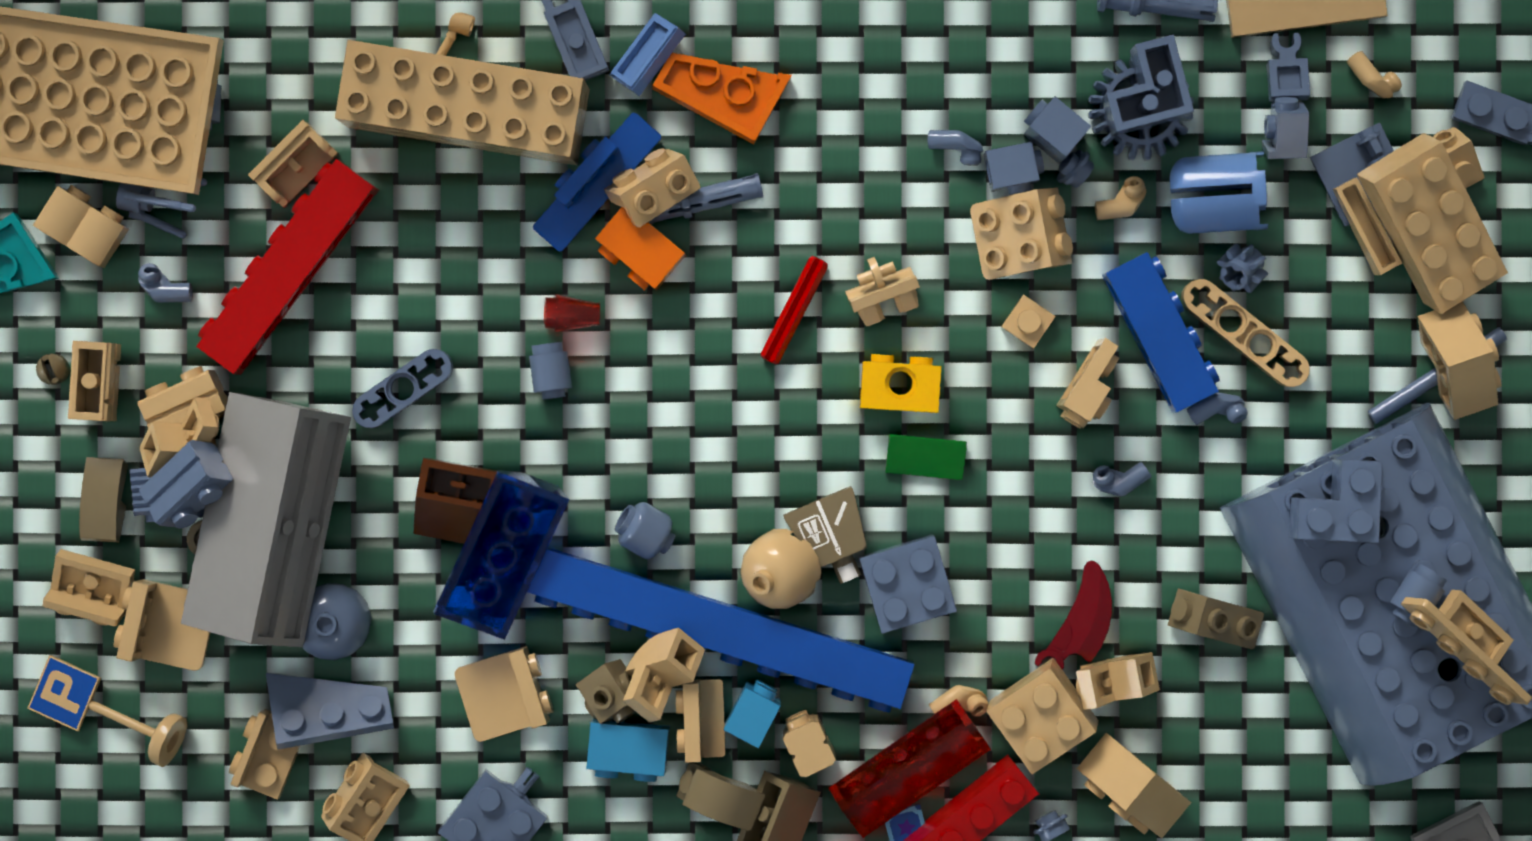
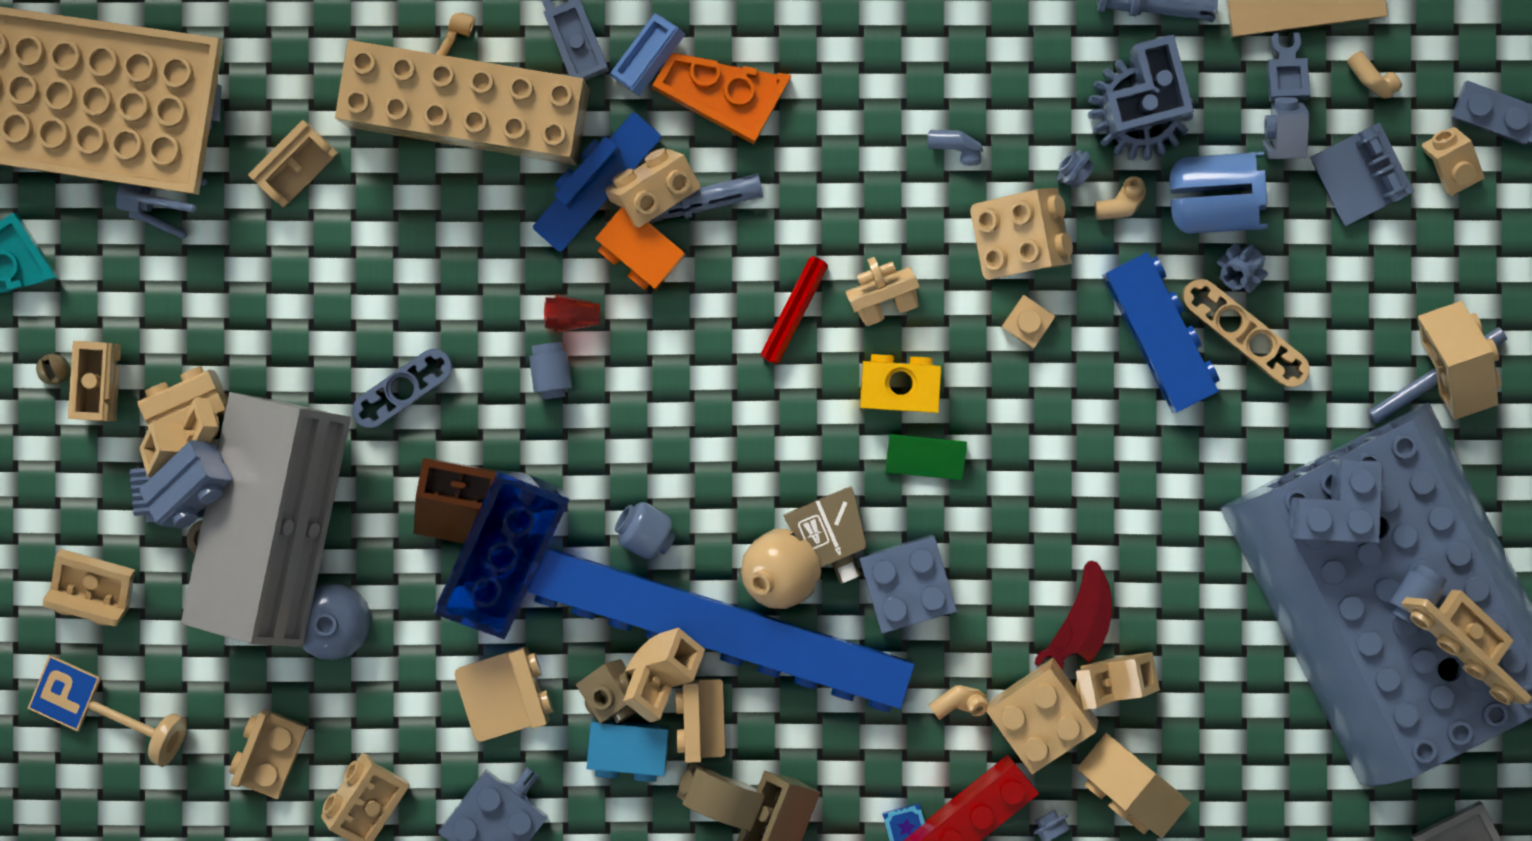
(81, 226): tan brick -> none
(100, 500): dark tan slope -> none
(155, 629): tan bracket -> none
(160, 288): sand blue arm -> none
(286, 267): red brick -> none
(324, 710): sand blue wing -> none
(753, 712): dark azure brick -> none
(808, 743): tan brick -> none
(909, 768): clear red brick -> none
(1013, 167): sand blue brick -> none
(1055, 128): sand blue brick -> none
(1086, 395): tan plate -> none
(1118, 482): sand blue arm -> none
(1215, 619): dark tan bracket -> none
(1219, 404): sand blue arm -> none
(1367, 227): tan piece -> none
(1432, 223): tan brick -> none

